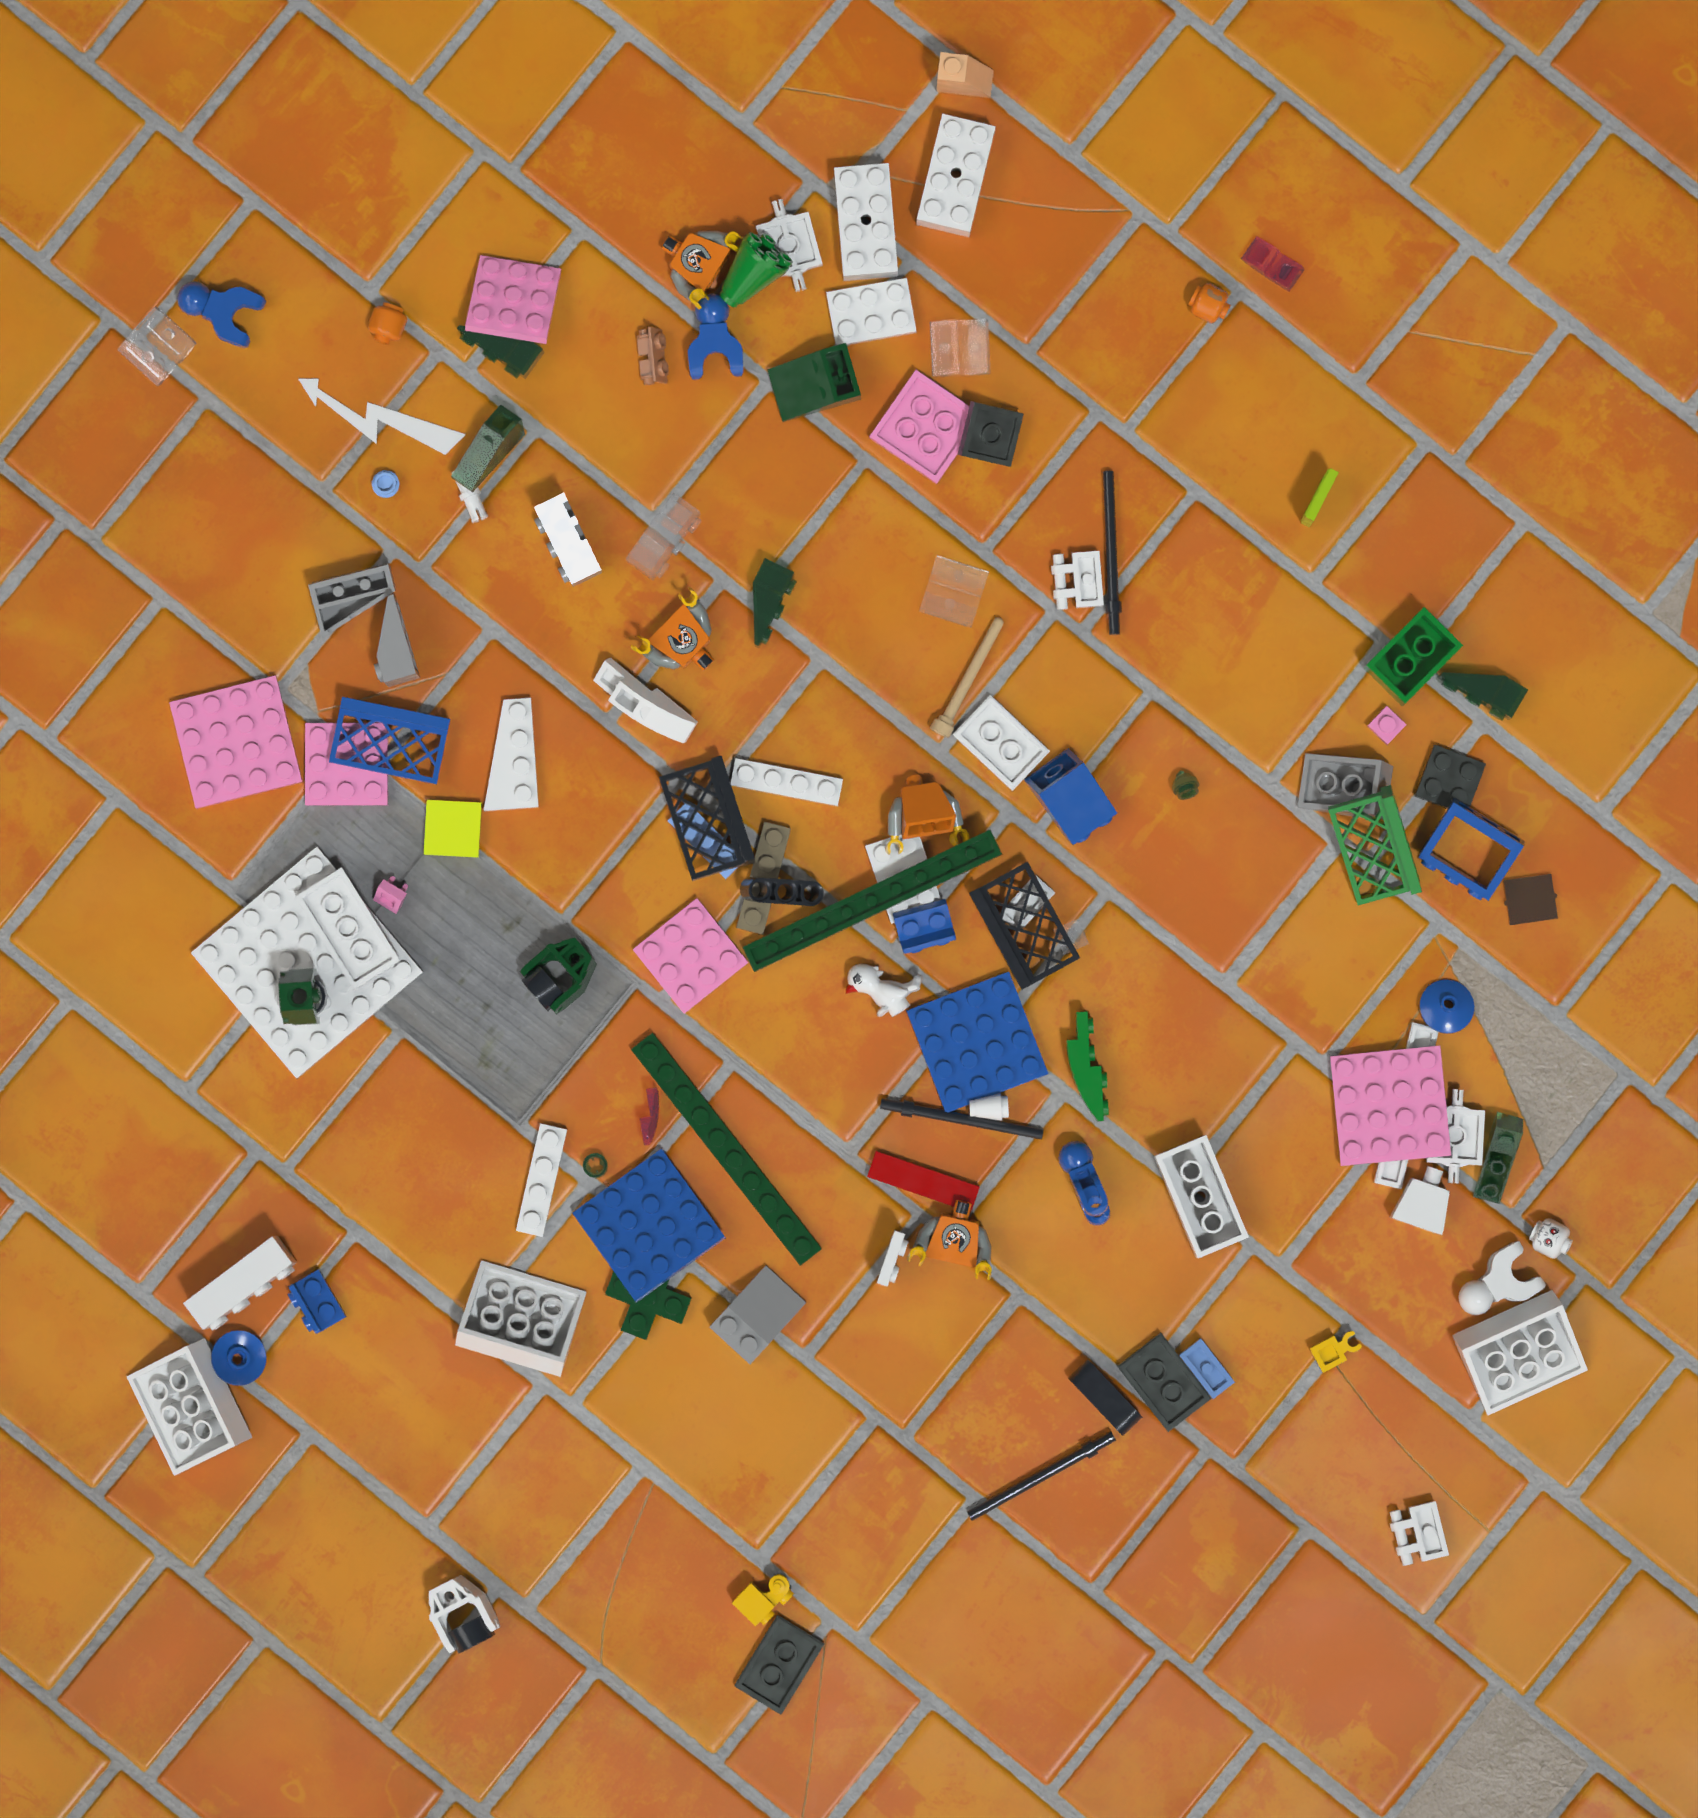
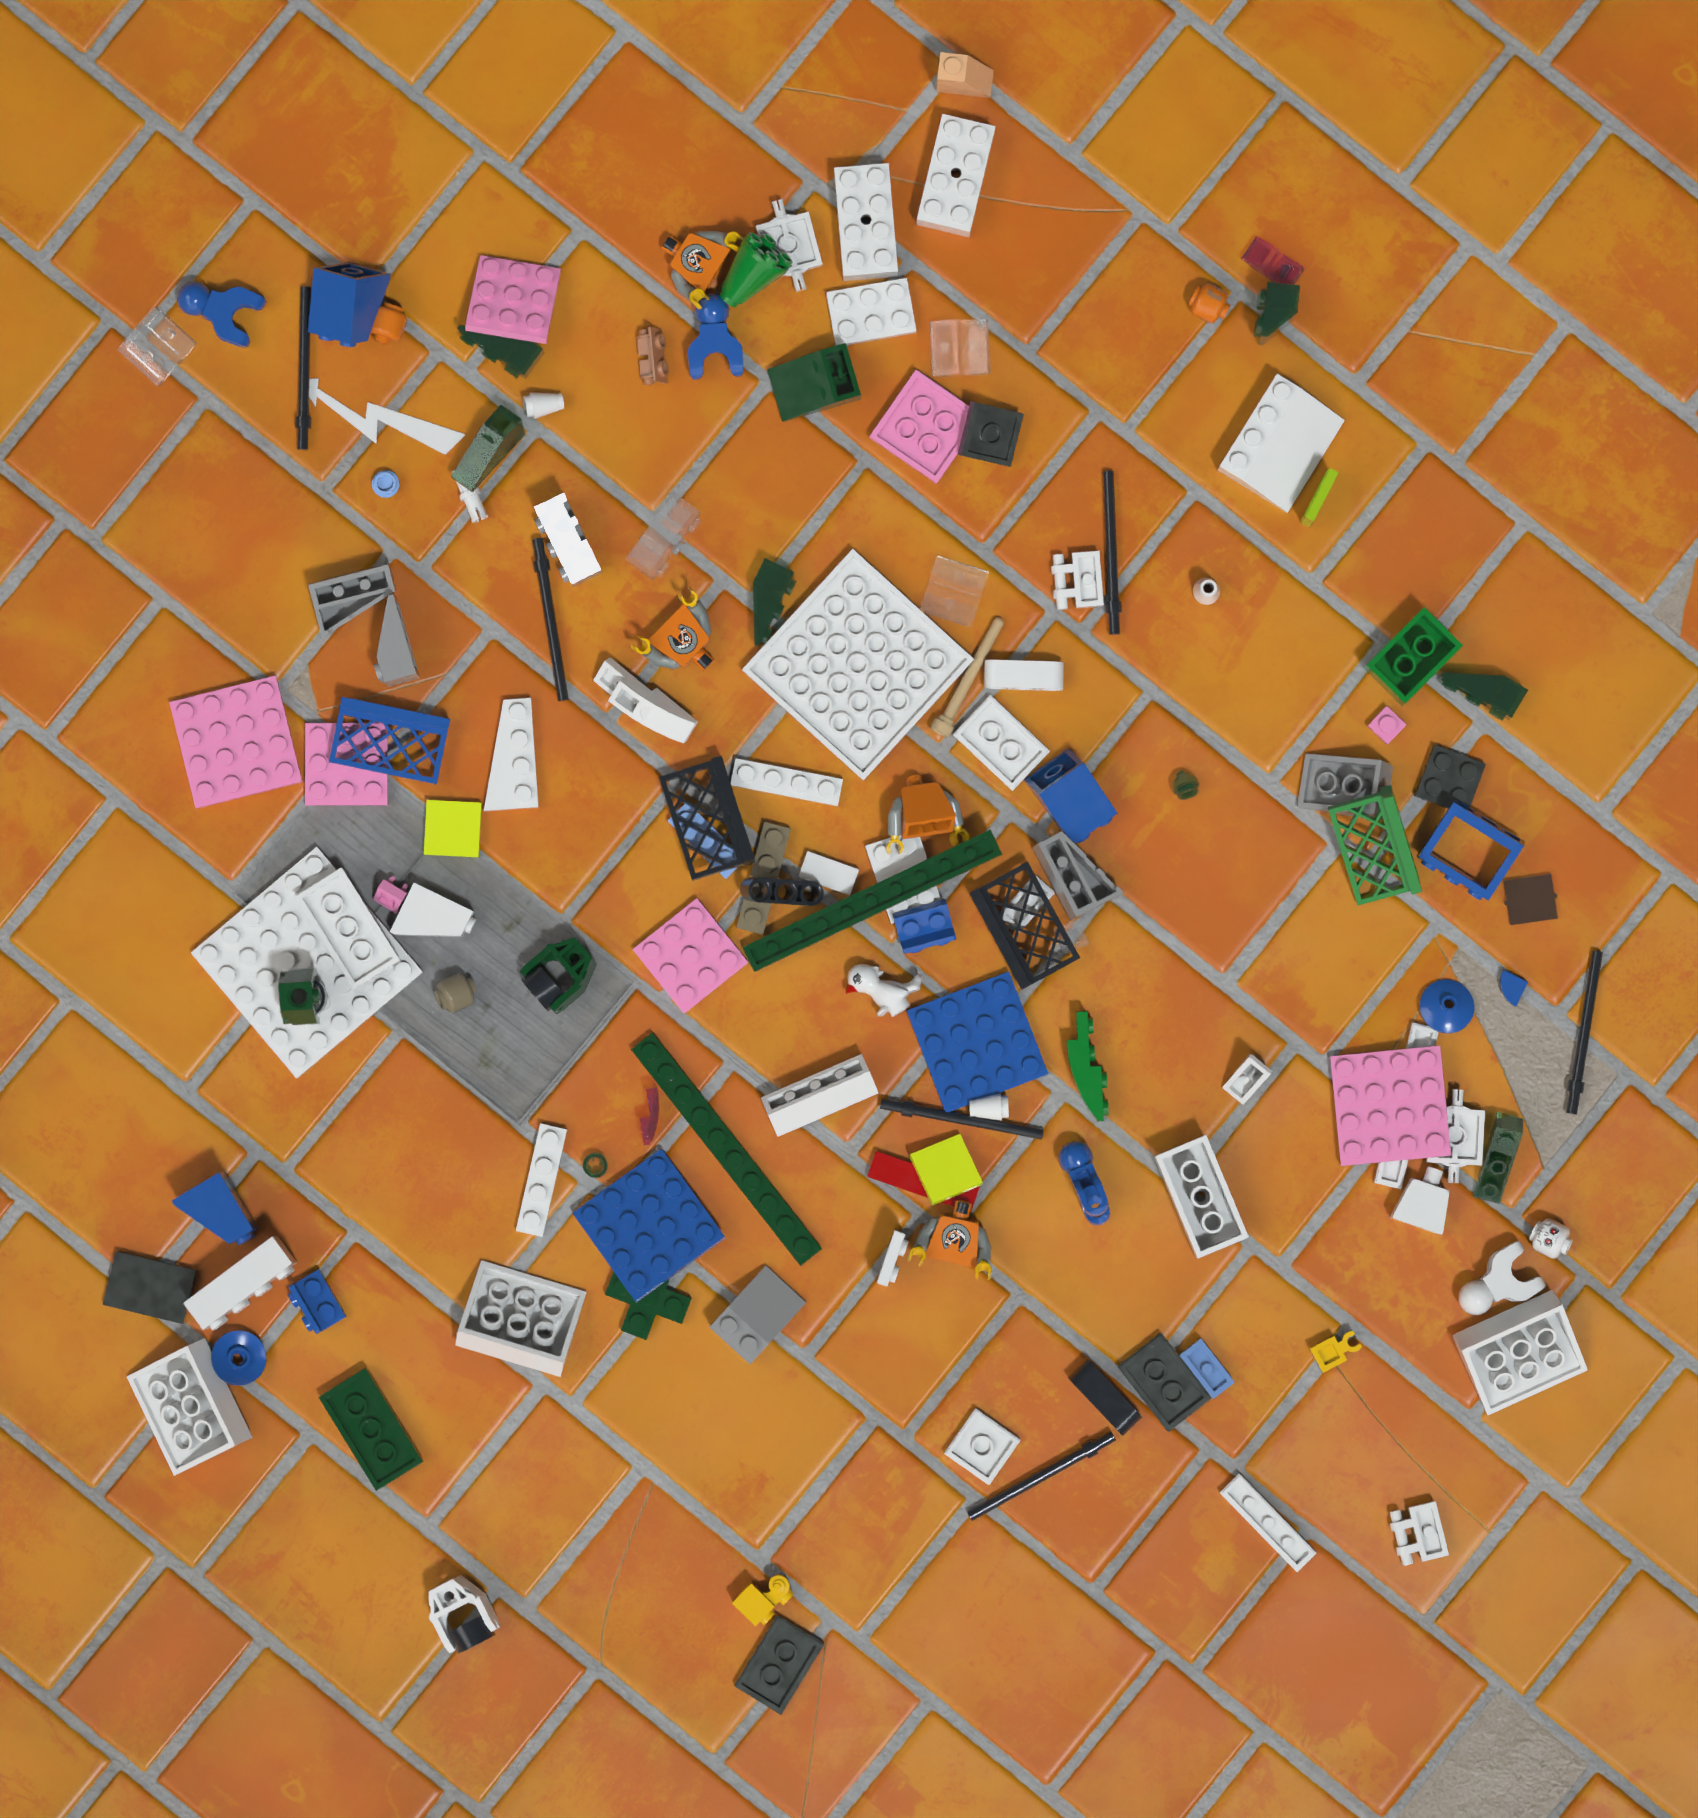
(149, 1287): none -> pearl dark grey tile
(218, 1209): none -> blue slope
(303, 421): none -> black bar
(345, 302): none -> blue slope
(371, 1429): none -> dark green plate
(432, 915): none -> white slope
(455, 993): none -> dark tan head
(541, 567): none -> black bar
(542, 404): none -> white cone
(819, 1095): none -> white brick
(828, 873): none -> white tile
(858, 664): none -> white plate
(946, 1169): none -> neon yellow tile
(982, 1446): none -> white tile
(1024, 675): none -> white beam
(1074, 876): none -> light grey wedge
(1203, 597): none -> white cone
(1247, 1079): none -> white slope
(1267, 1522): none -> white tile
(1278, 309): none -> clear green slope
(1281, 443): none -> white slope
(1512, 987): none -> blue tile
(1575, 1085): none -> black bar

